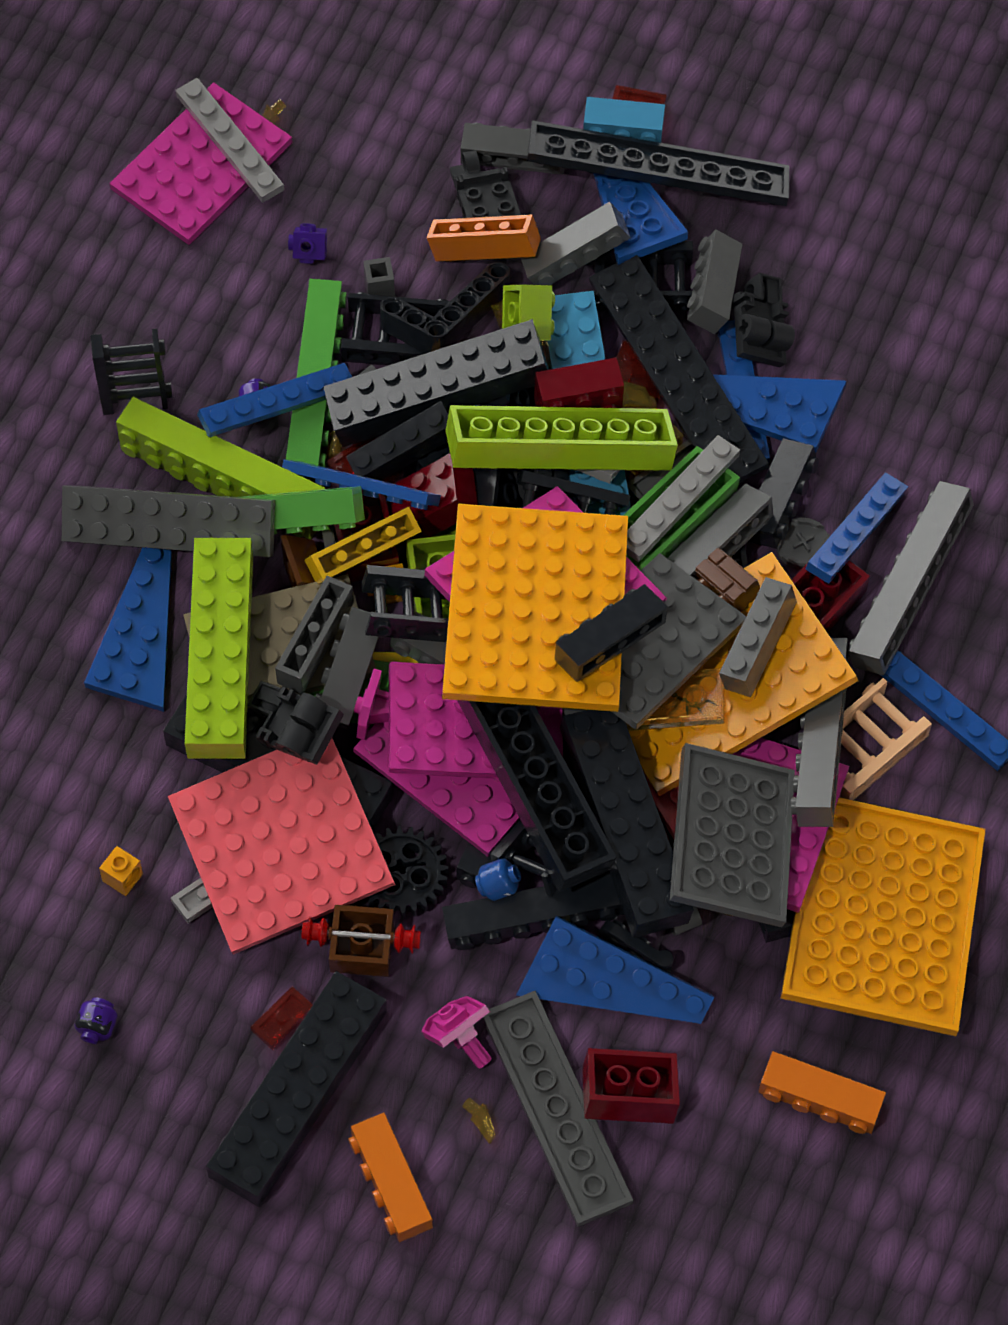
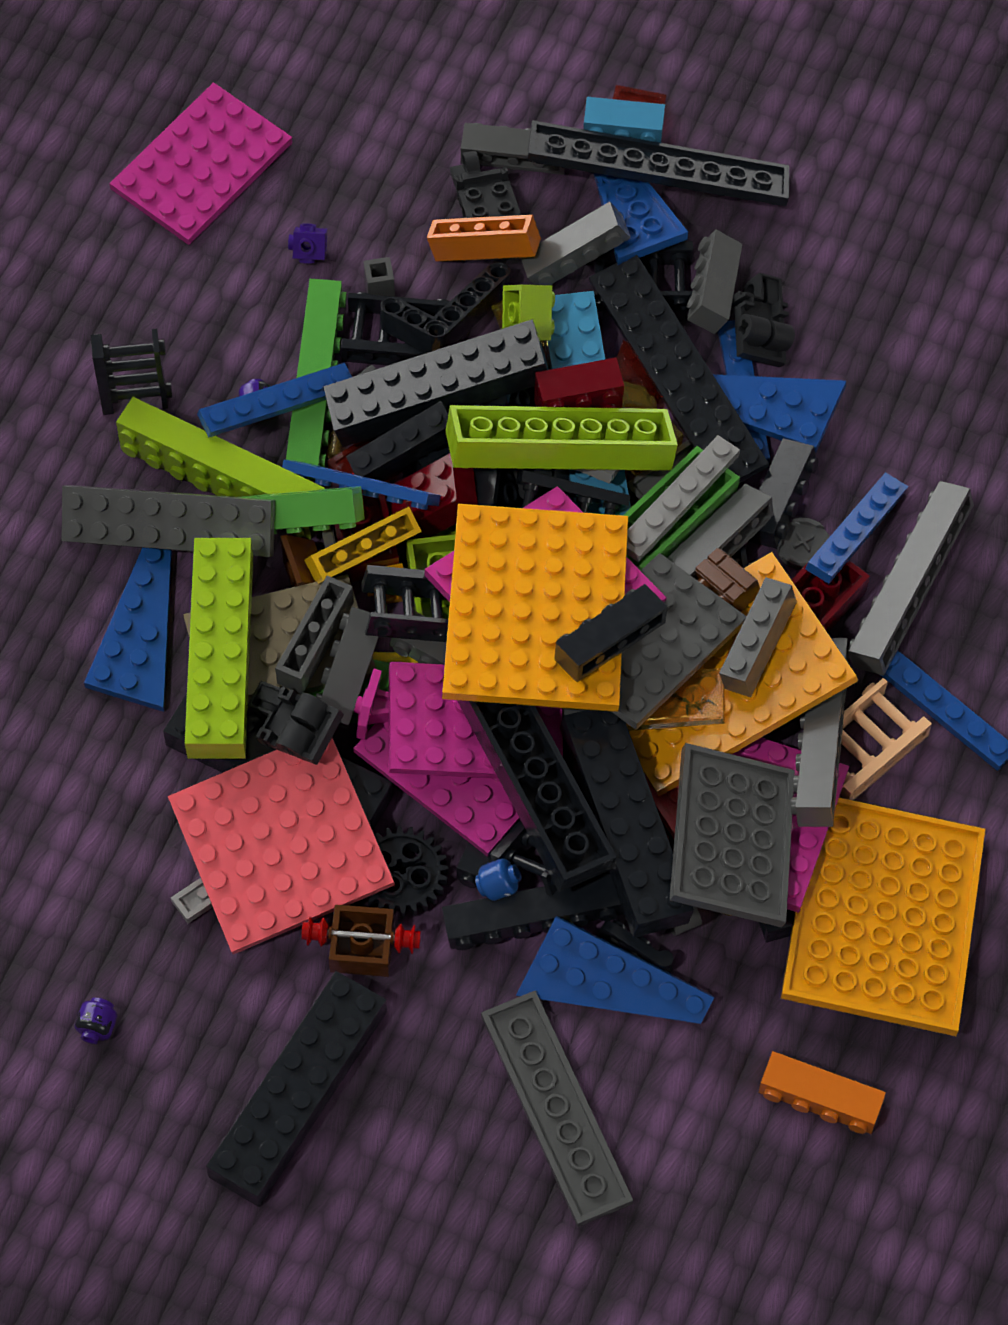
(121, 870): light orange brick -> none
(230, 140): light grey plate -> none
(271, 113): clear yellow bar -> none
(281, 1018): clear red plate -> none
(391, 1177): orange brick -> none
(455, 1025): dark pink piece -> none
(480, 1118): clear yellow bar -> none
(630, 1086): dark red brick -> none

